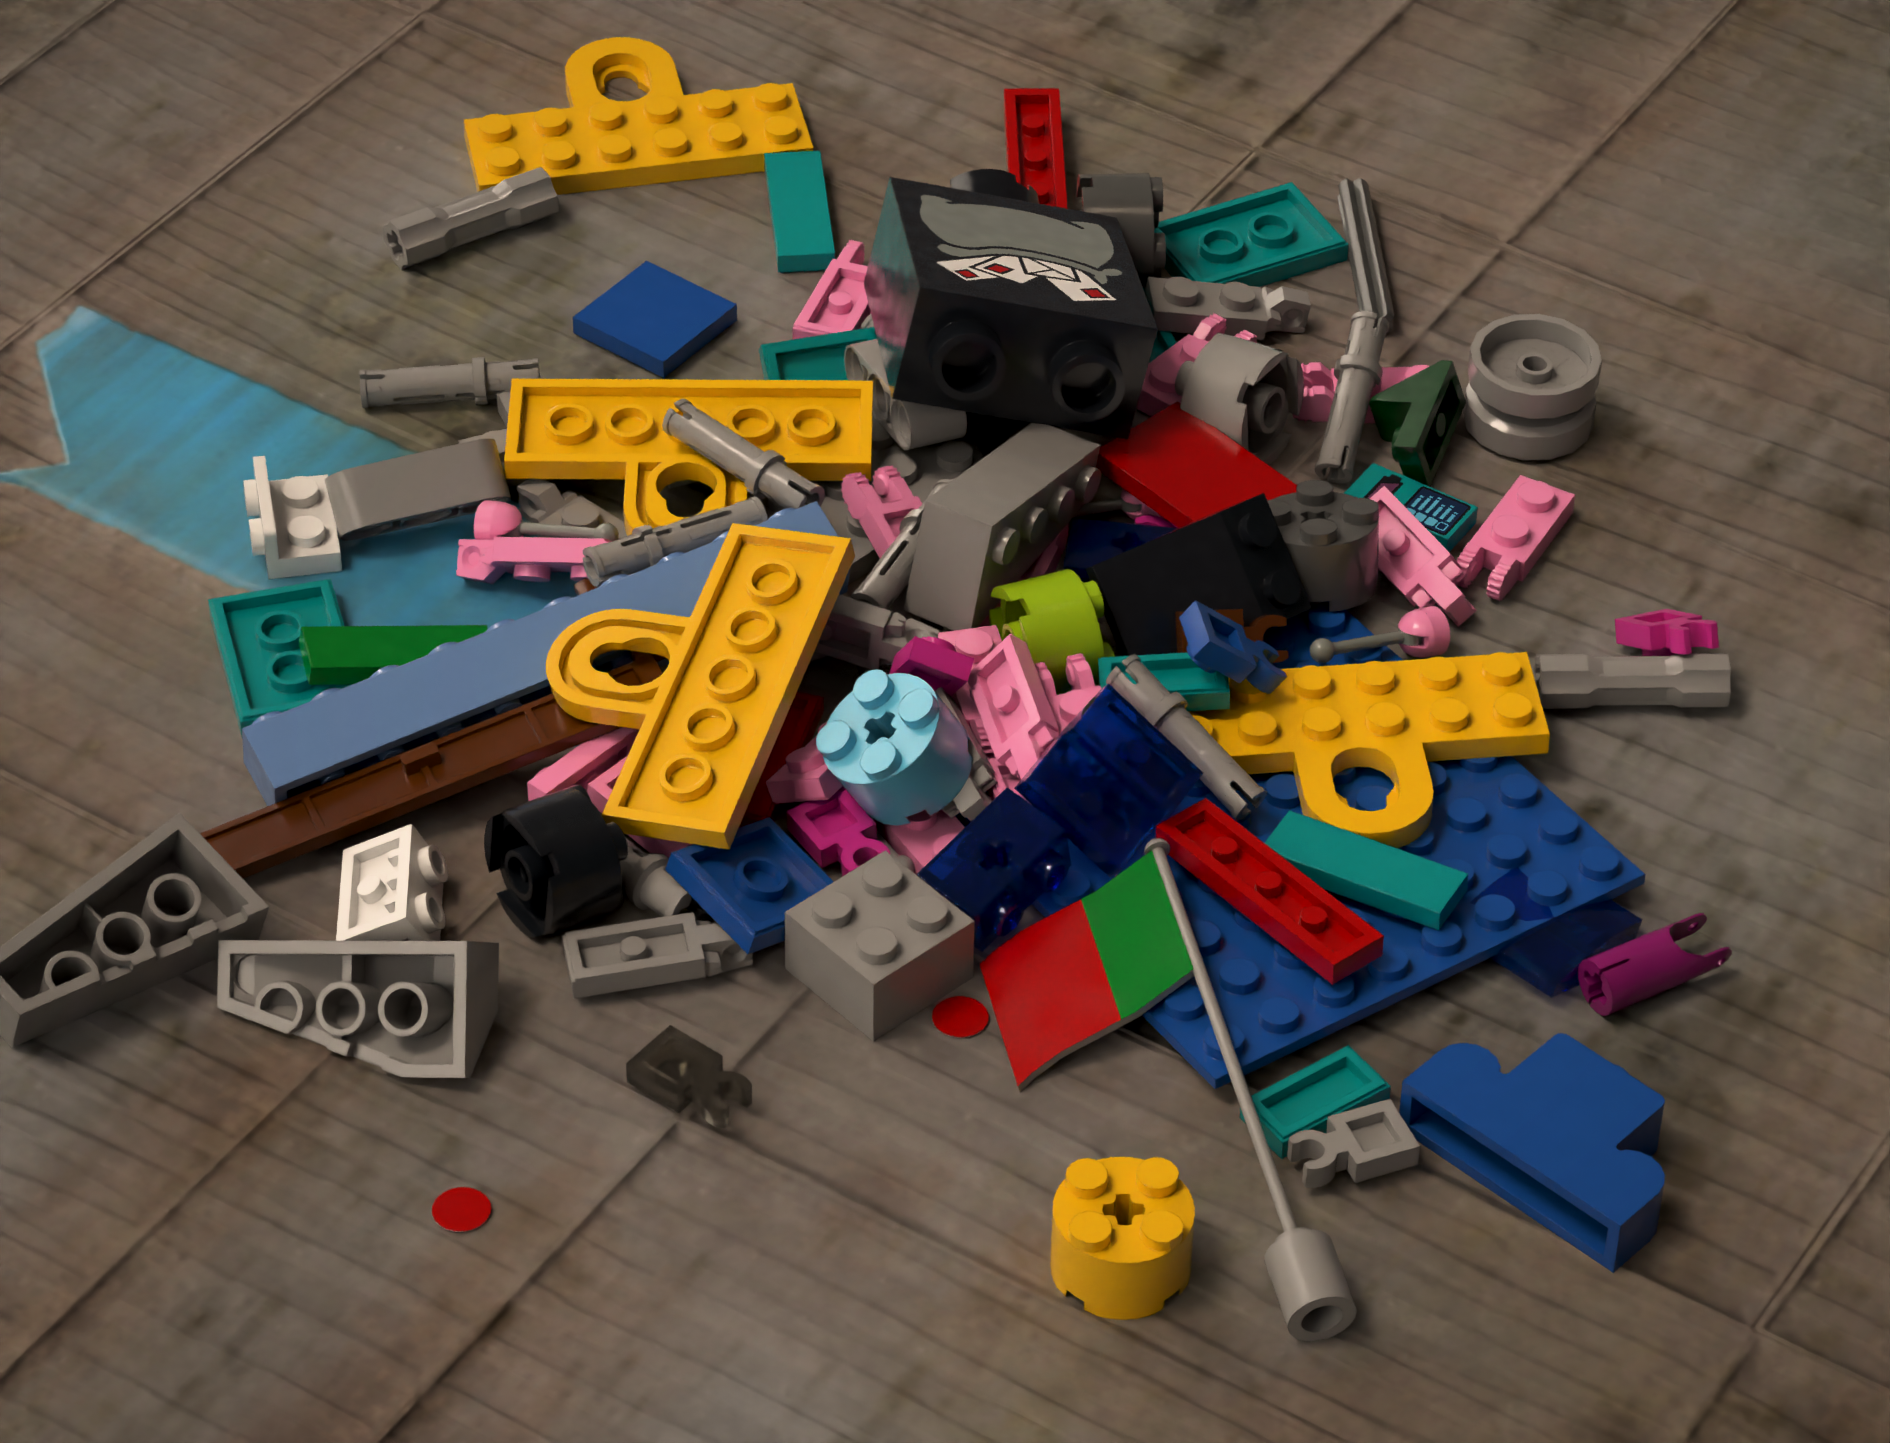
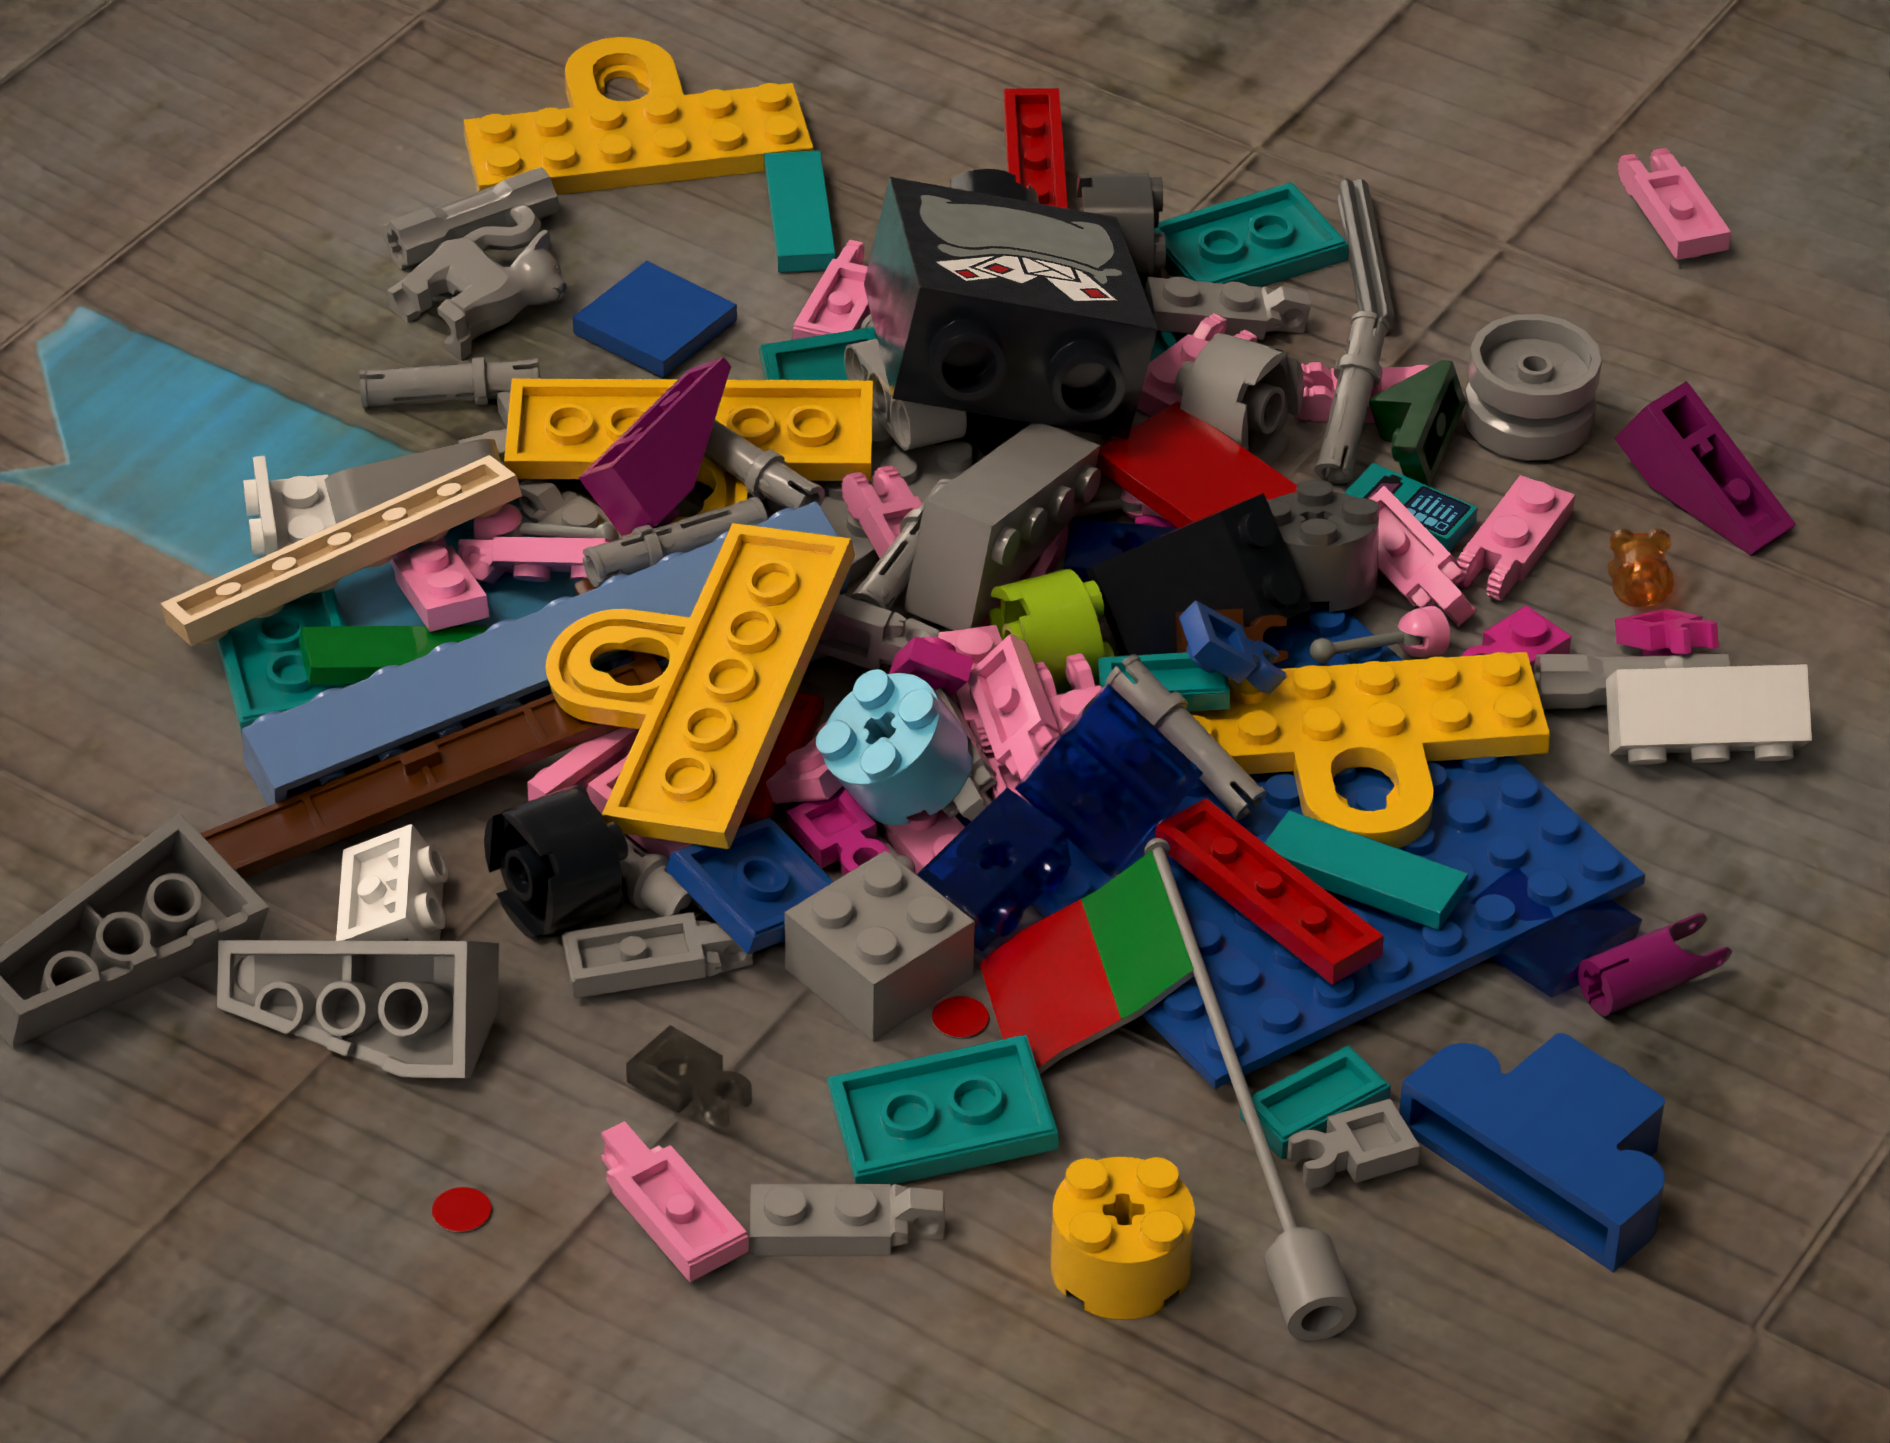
(340, 550): none -> tan plate
(439, 586): none -> bright pink hinge
(477, 289): none -> light grey animal
(660, 454): none -> magenta slope
(671, 1203): none -> bright pink hinge
(841, 1218): none -> light grey hinge
(943, 1112): none -> teal tile
(1523, 632): none -> dark pink plate
(1640, 568): none -> clear orange brick
(1674, 205): none -> bright pink hinge
(1702, 470): none -> magenta slope
(1708, 712): none -> white brick

